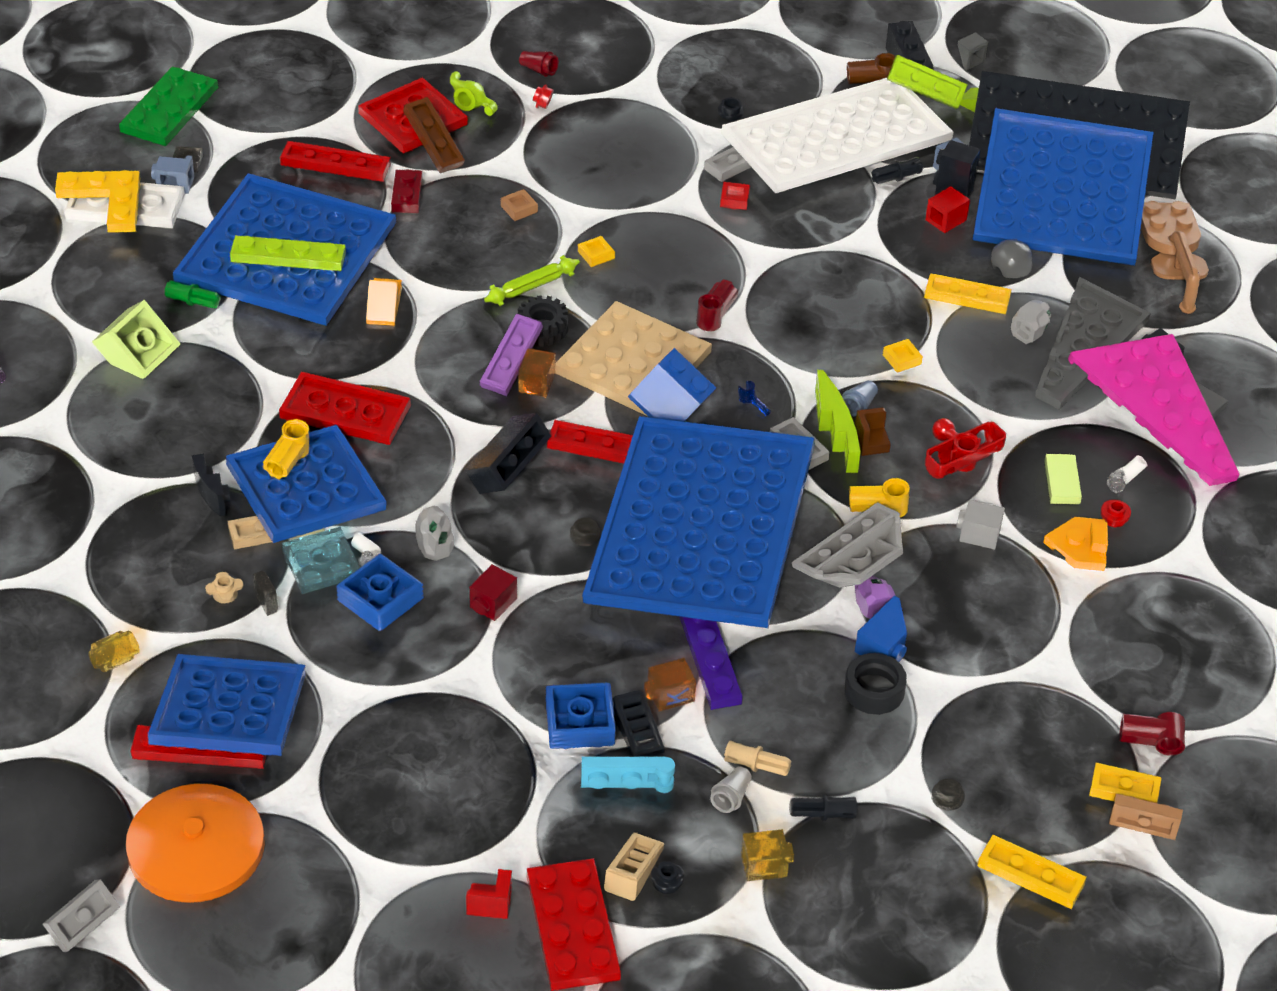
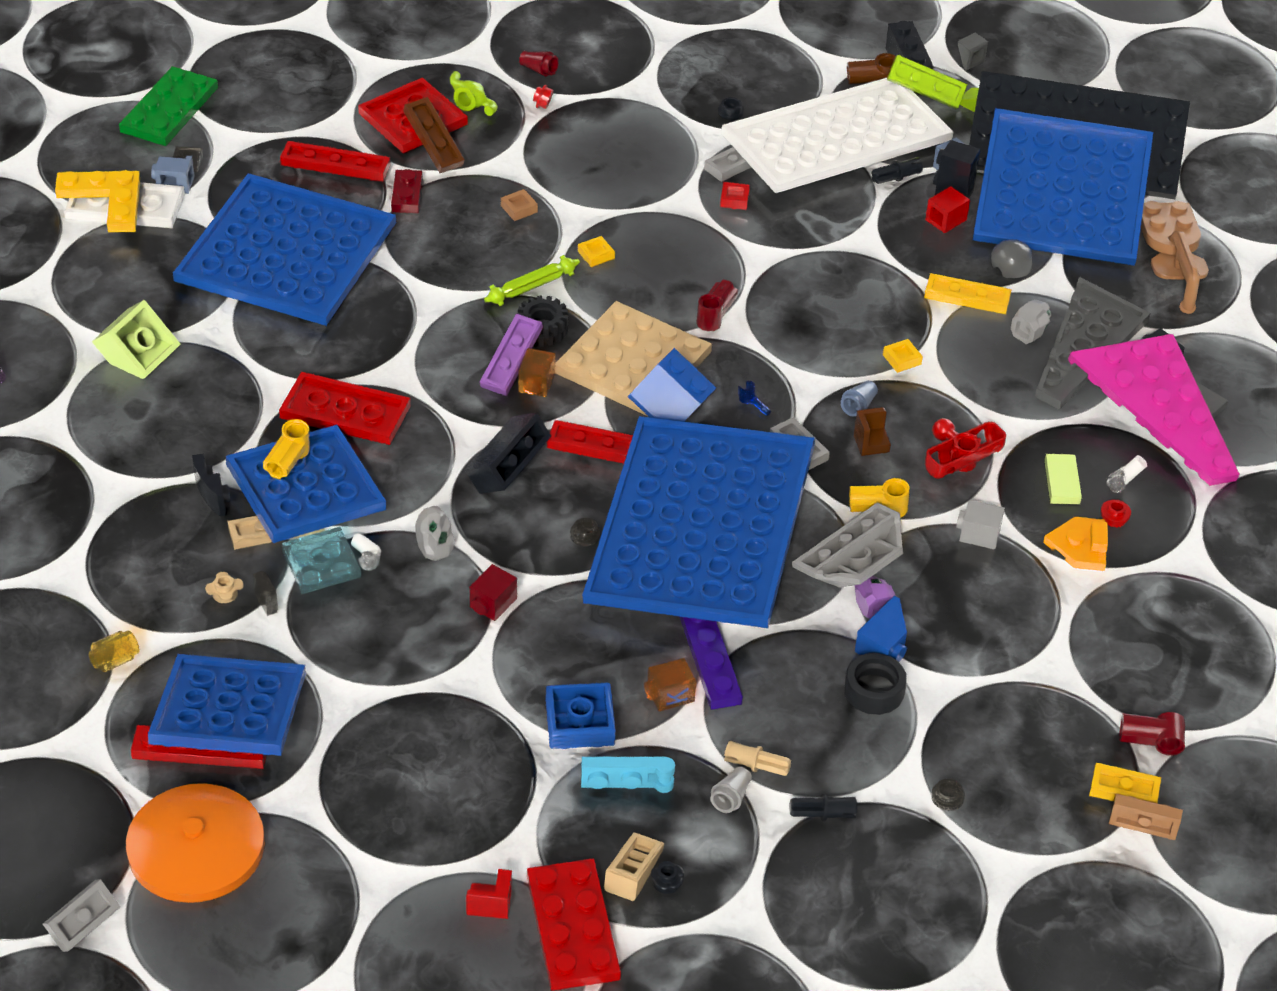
(192, 294): green axle -> none
(288, 253): lime plate -> none
(380, 592): blue brick -> none
(383, 301): slope -> none
(632, 706): black slope -> none
(766, 855): clear yellow brick -> none
(835, 417): lime slope -> none
(1032, 871): yellow plate -> none

